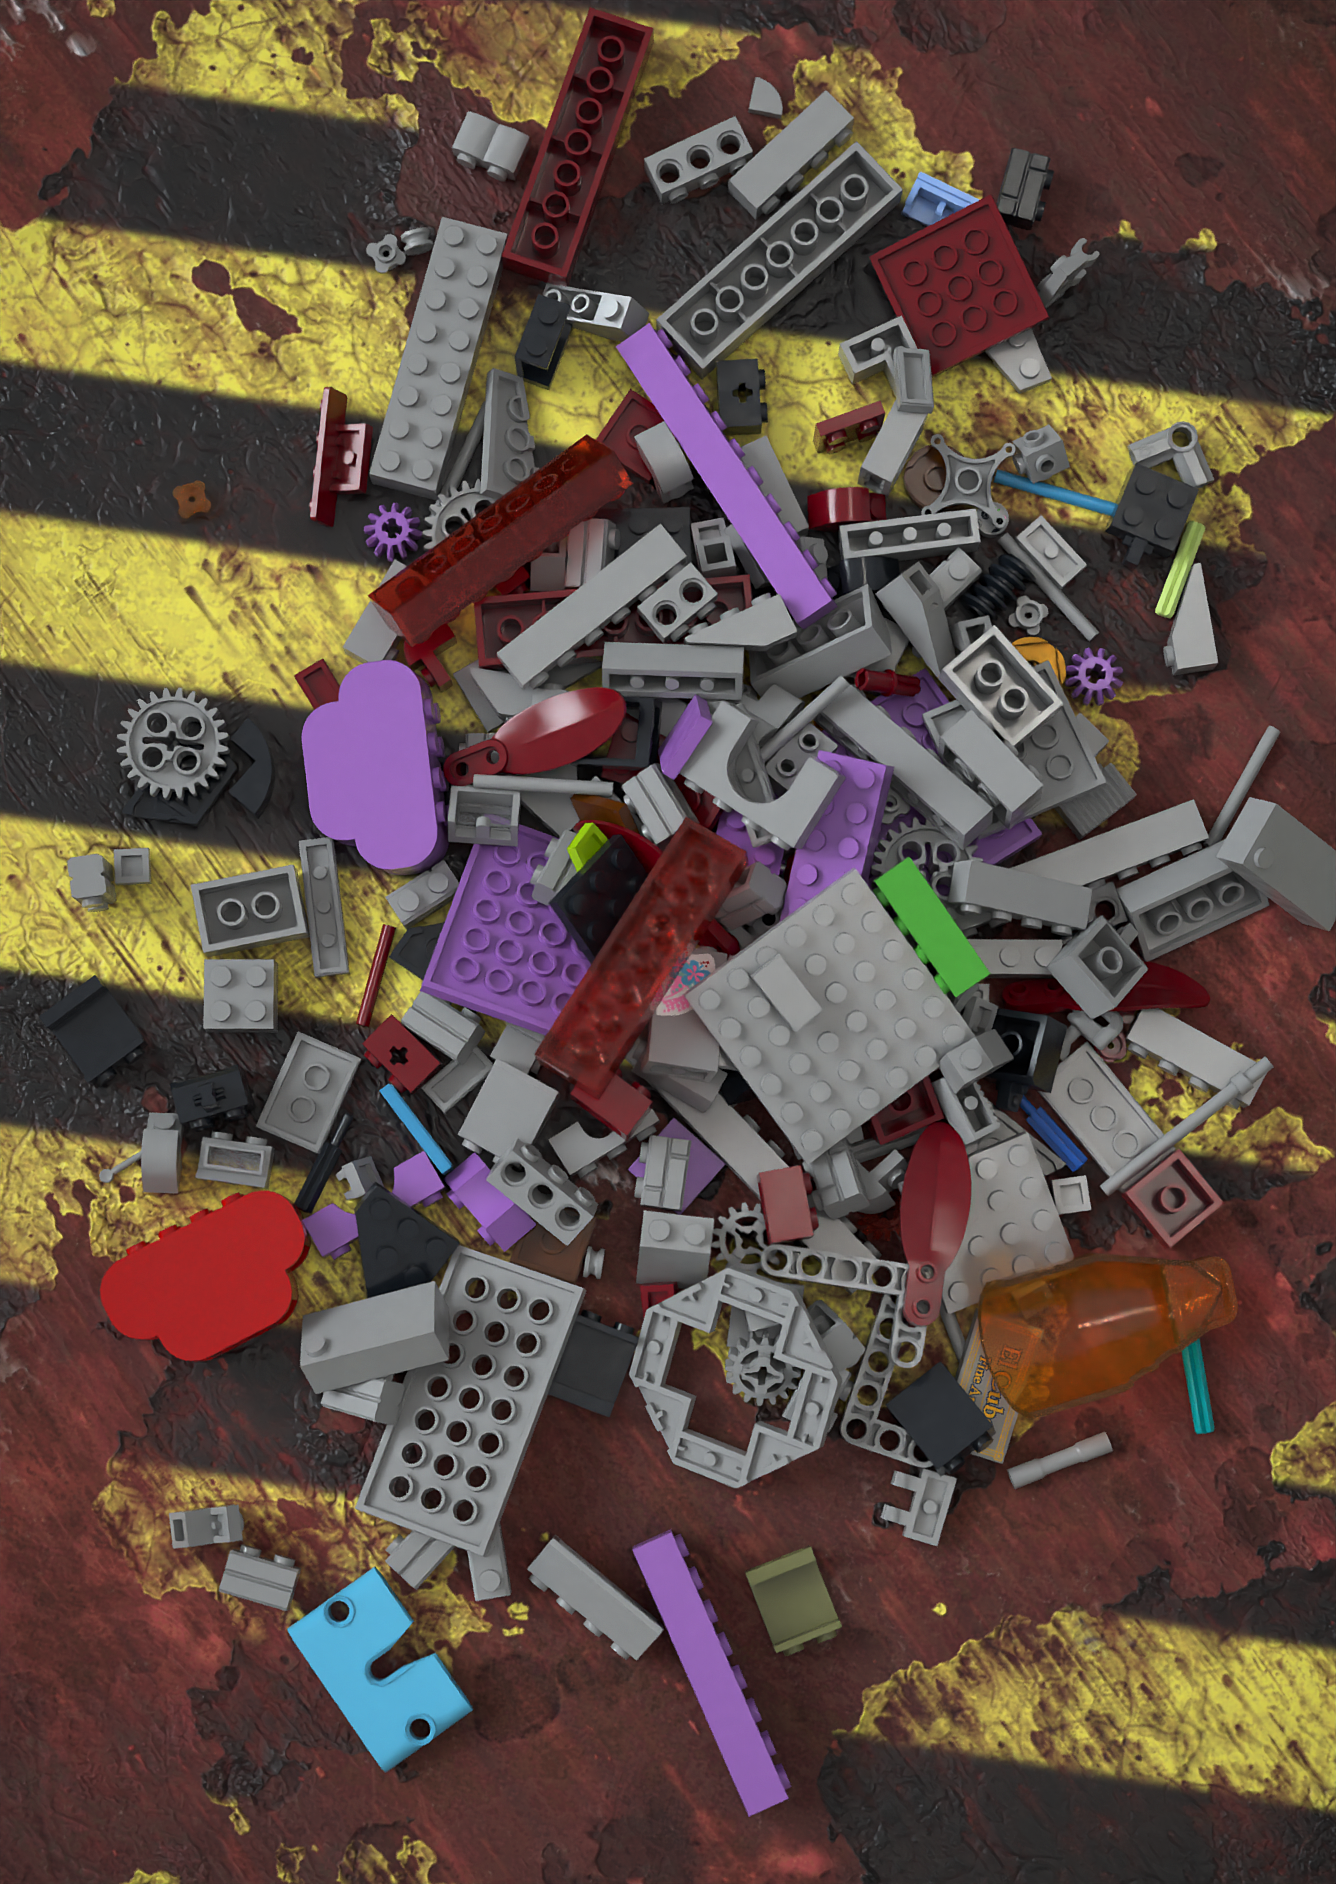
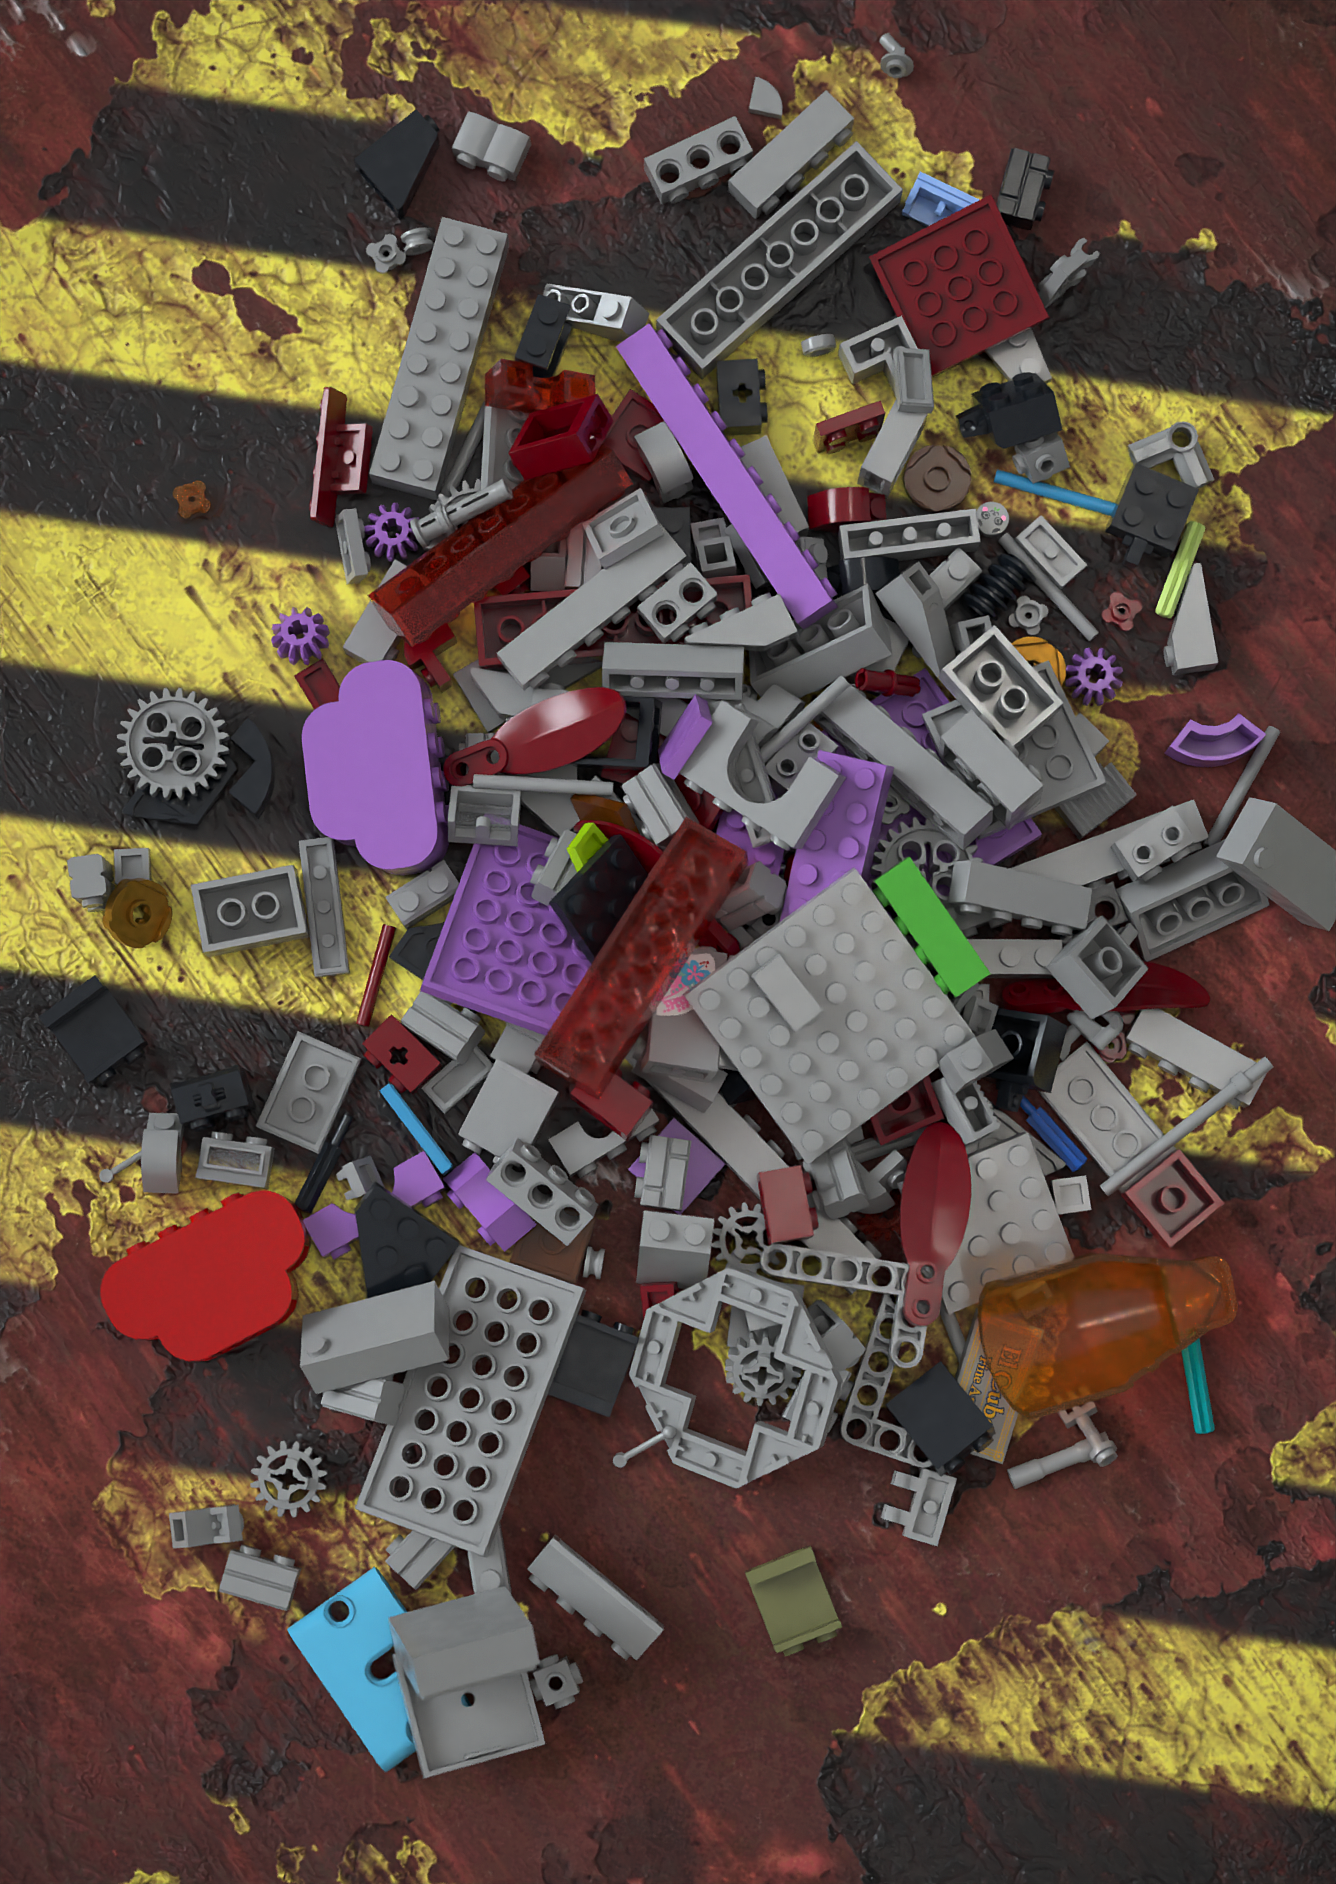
(120, 909): none -> pearl gold plate
(240, 995): light grey brick -> none
(284, 1494): none -> light grey gear
(294, 648): none -> medium lavender gear
(350, 536): none -> light grey plate
(400, 161): none -> black slope
(447, 519): none -> light grey pin
(463, 1647): none -> light grey container
(514, 388): none -> clear red arch
(561, 437): none -> dark red window
(561, 1668): none -> light grey brick
(578, 148): dark red brick -> none
(620, 1459): none -> light grey hinge
(622, 528): none -> light grey tile
(710, 1672): medium lavender brick -> none
(818, 345): none -> light grey tile
(896, 62): none -> light grey plate
(969, 480): light grey piece -> none
(1012, 411): none -> black hinge
(1103, 1451): none -> light grey hinge
(1125, 620): none -> dark red plate
(1153, 844): none -> light grey brick
(1215, 745): none -> medium lavender brick

